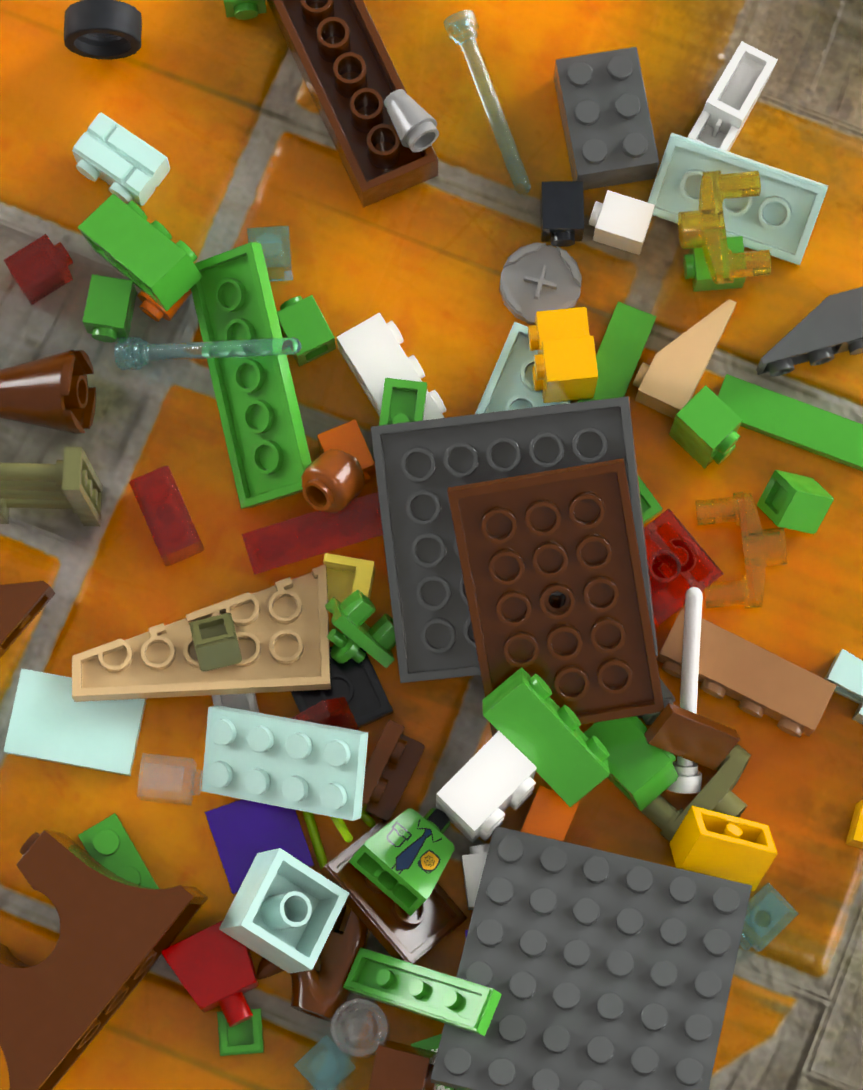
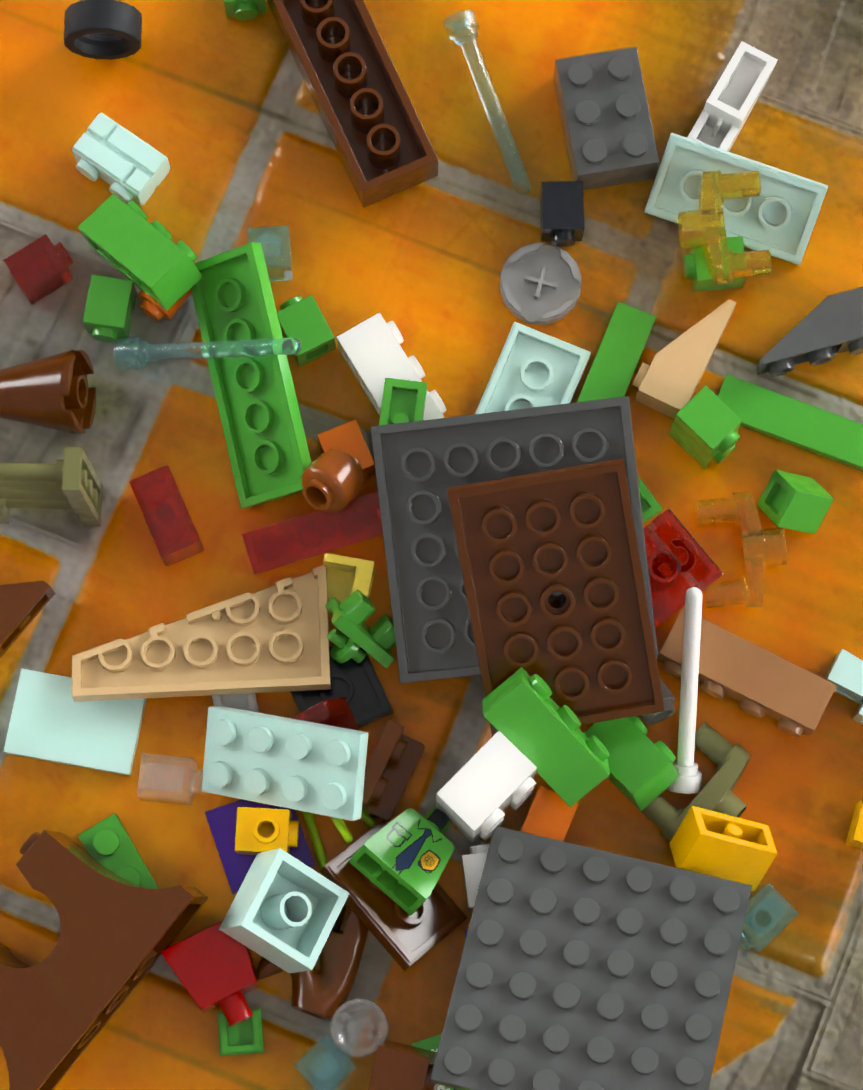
(215, 642): olive slope -> none
(265, 830): none -> yellow brick
(412, 123): light grey cone -> none
(422, 991): bright green tile -> none
(565, 356): yellow brick -> none
(621, 221): white brick -> none
(691, 736): reddish brown tile -> none

